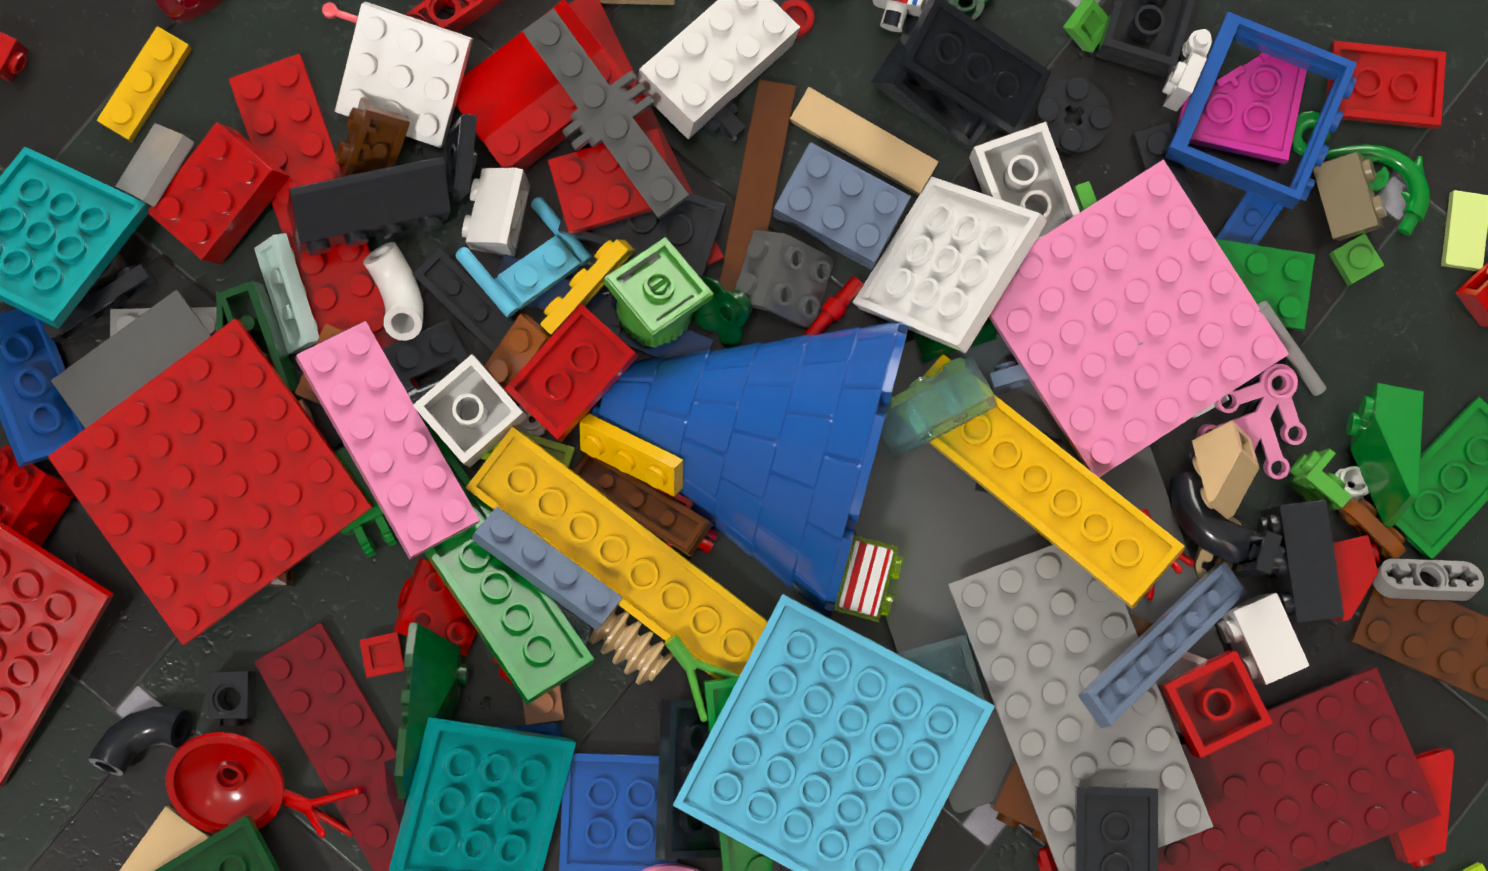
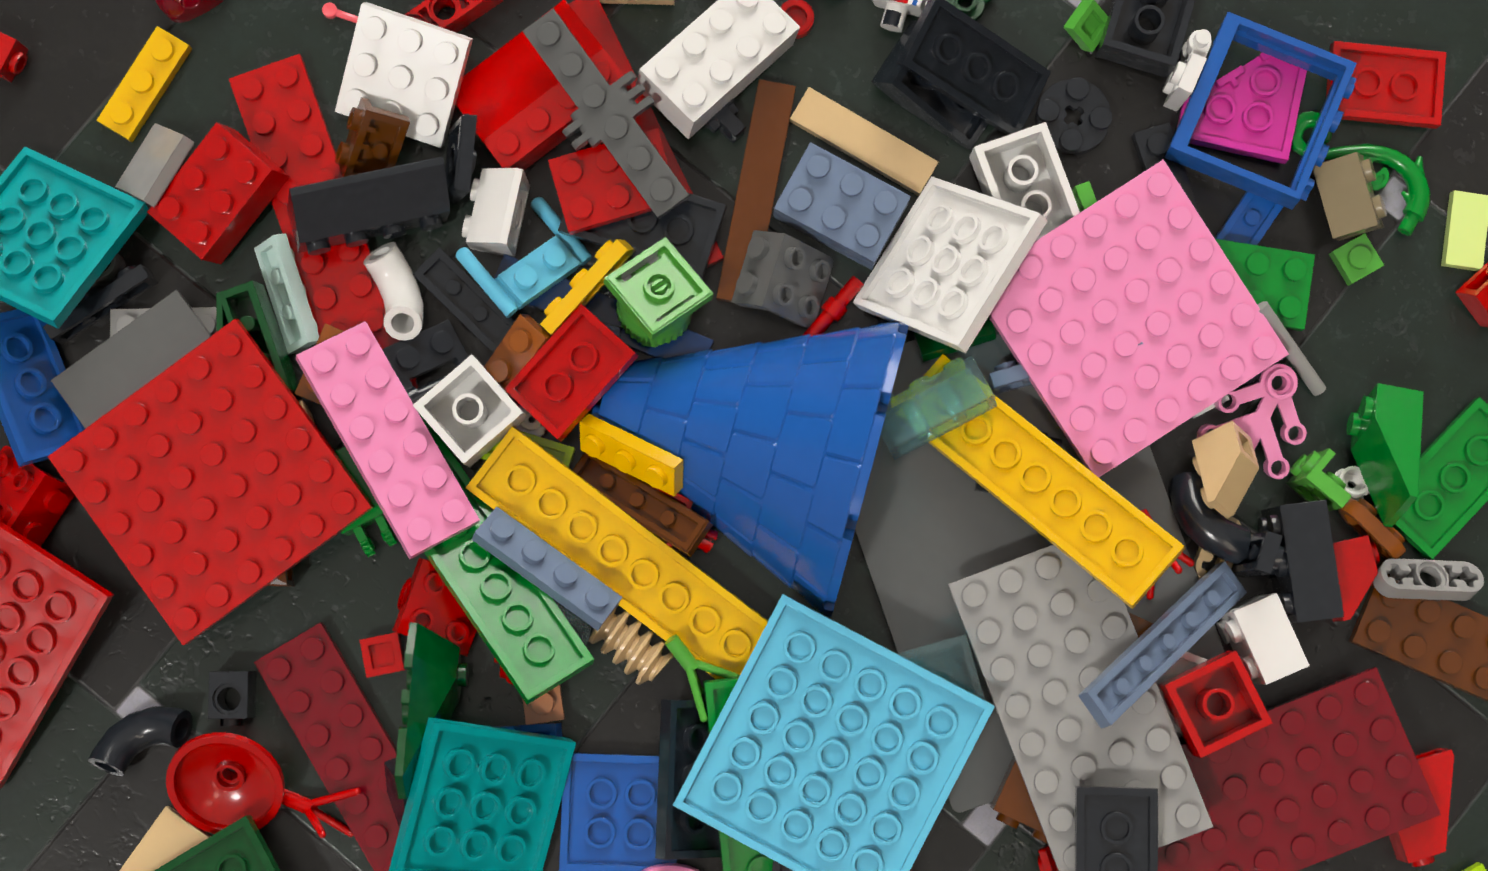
(724, 313): dark green plate -> none
(867, 579): brick -> none

